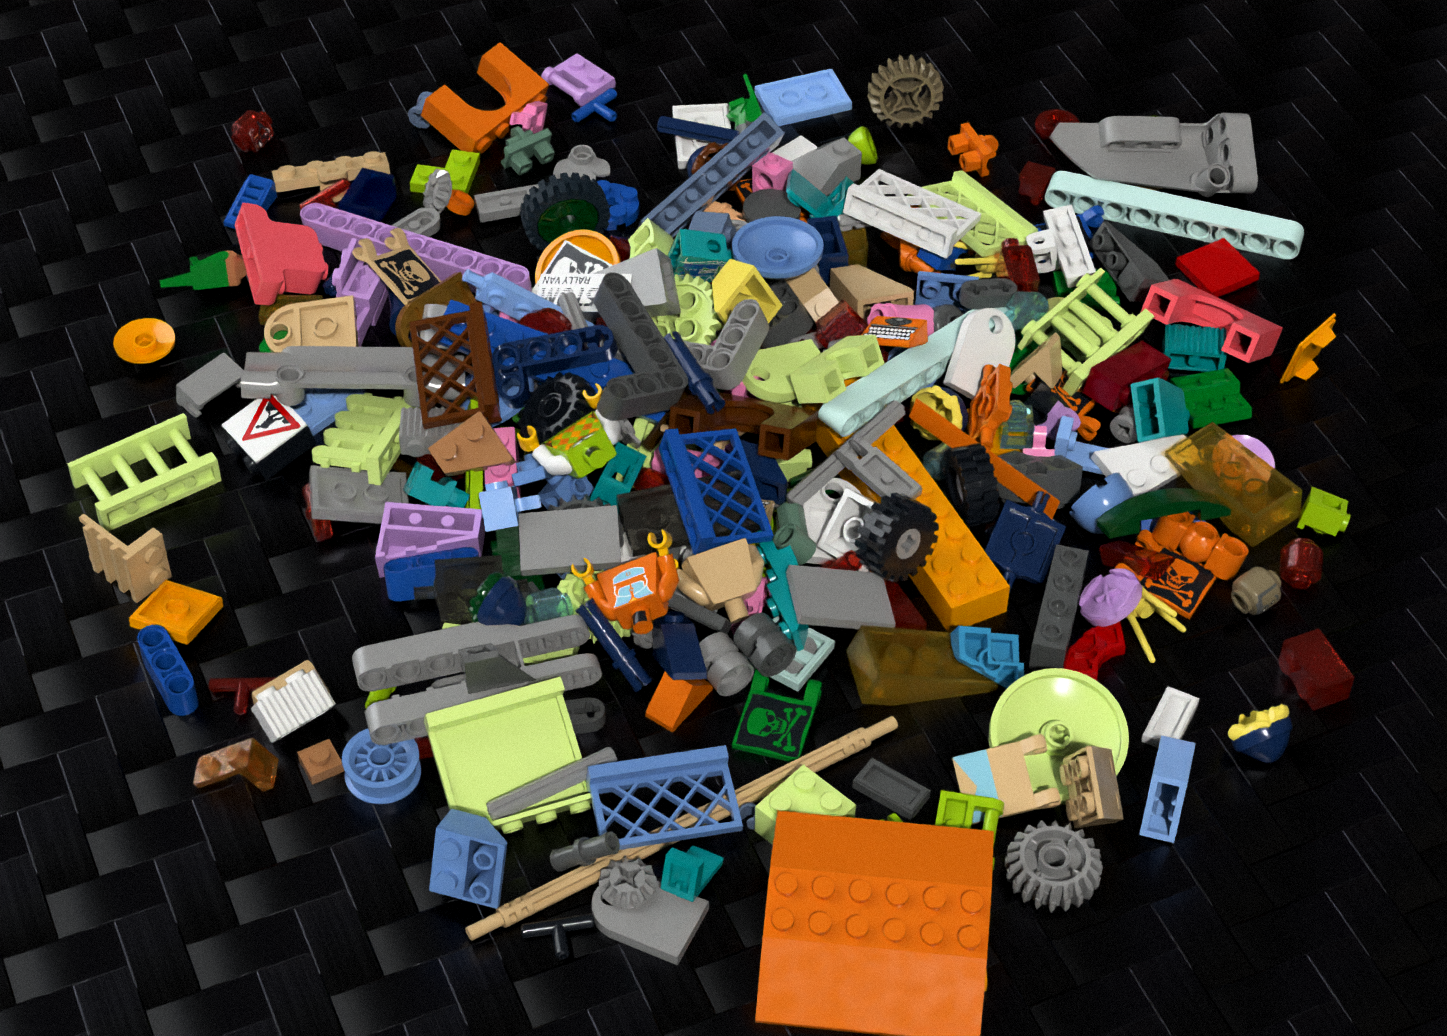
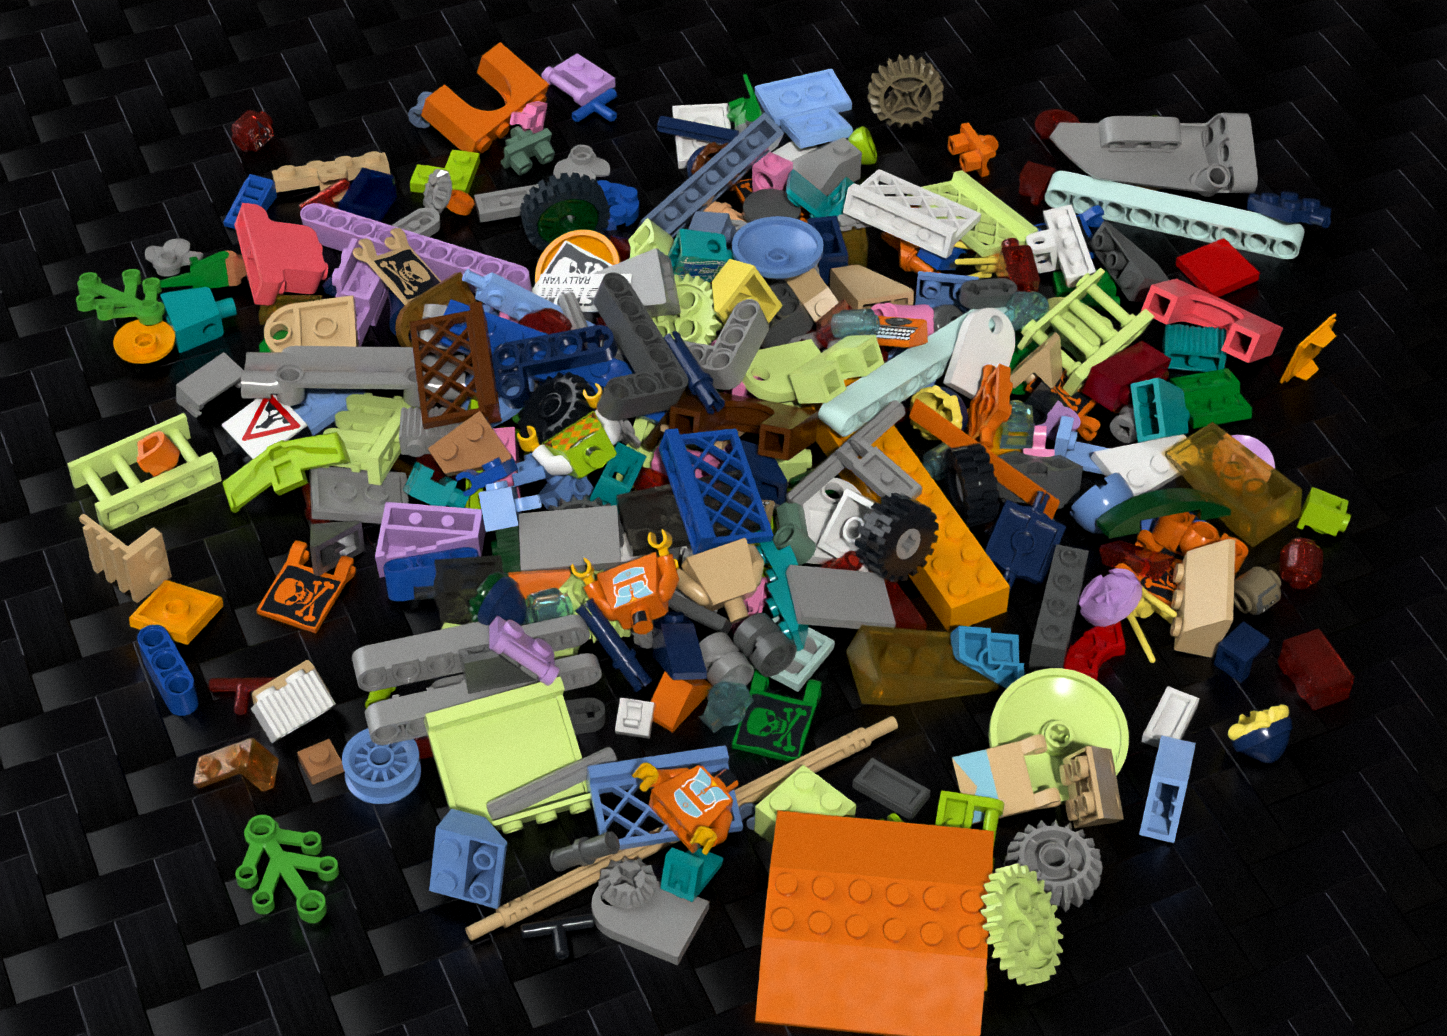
(147, 311): none -> bright green plant
(157, 453): none -> orange plate
(171, 256): none -> light grey plate
(196, 316): none -> teal torso
(284, 467): none -> lime plate
(284, 864): none -> bright green plant
(302, 597): none -> flag
(332, 541): none -> flat silver slope
(493, 471): none -> blue plate
(531, 653): none -> lavender plate
(539, 580): none -> orange tile
(635, 718): none -> white tile
(691, 802): none -> orange torso
(726, 705): none -> clear light blue piece
(816, 127): none -> light blue tile
(854, 323): none -> clear light blue brick
(1022, 924): none -> yellowish green gear
(1203, 598): none -> tan slope
(1238, 650): none -> dark blue panel
(1290, 208): none -> dark blue plate

